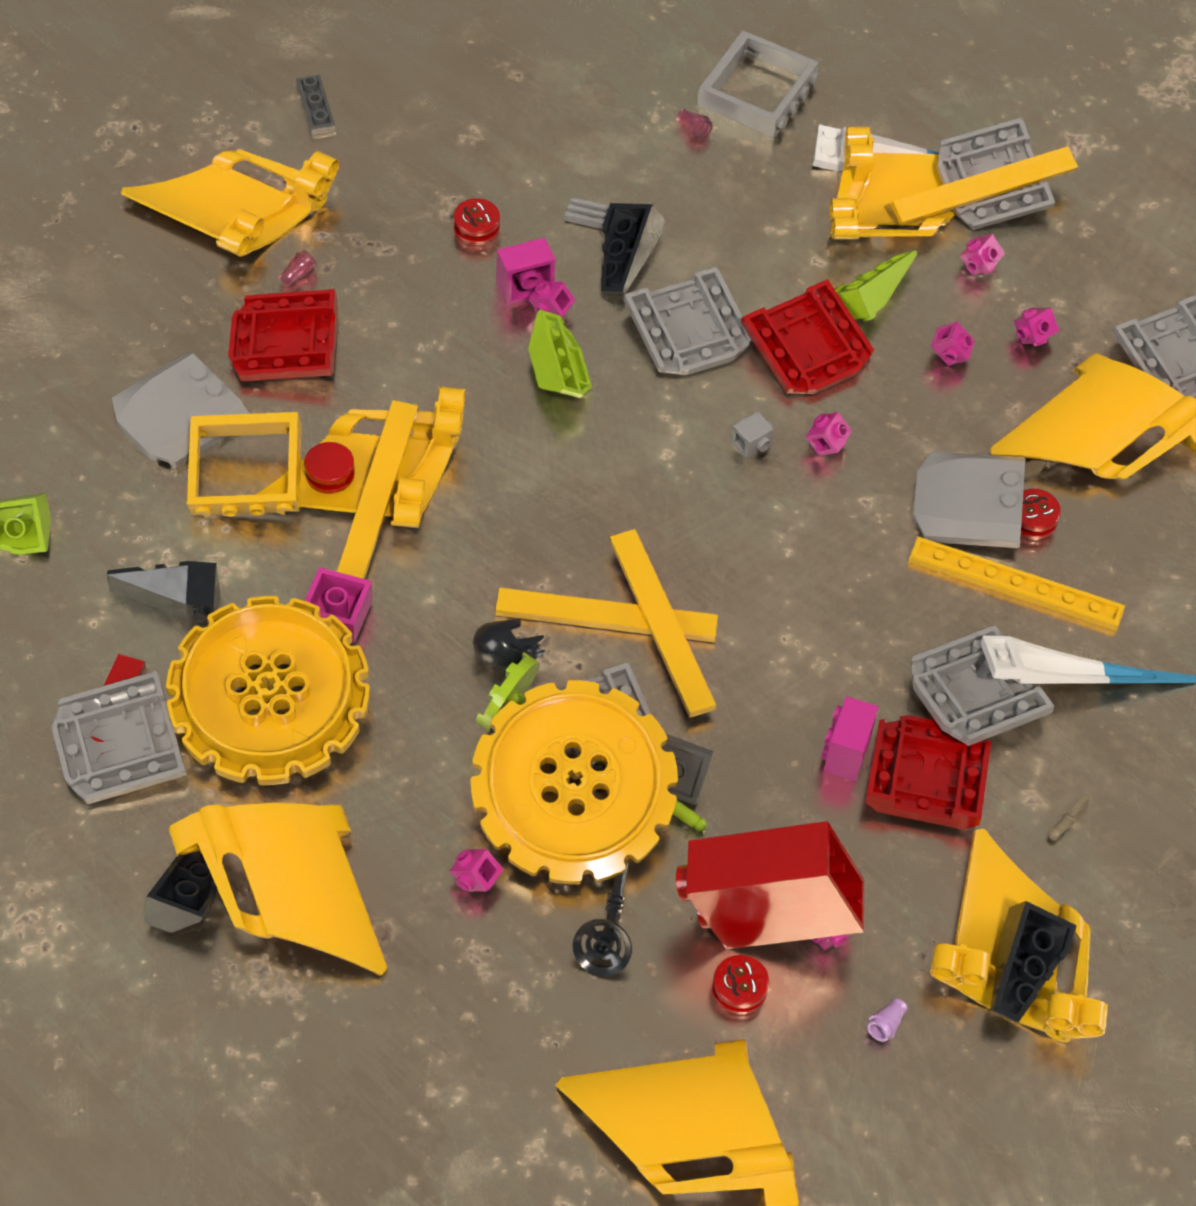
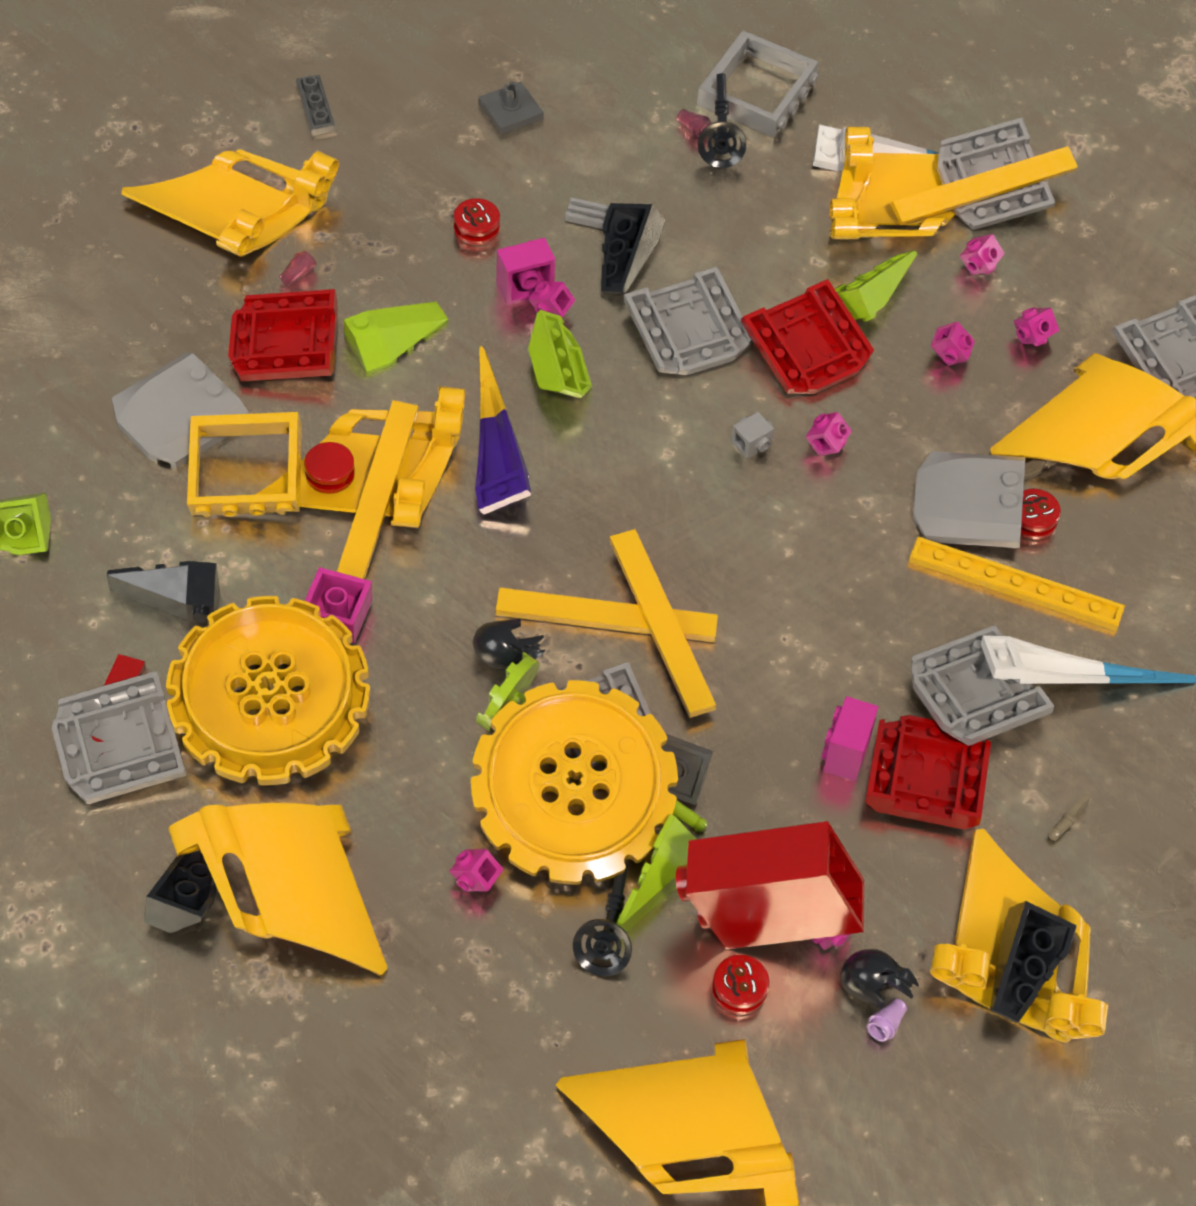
(386, 333): none -> lime wedge
(501, 466): none -> dark purple plate
(511, 107): none -> dark grey tile
(658, 877): none -> lime wedge
(722, 137): none -> black dish
(871, 971): none -> black helmet

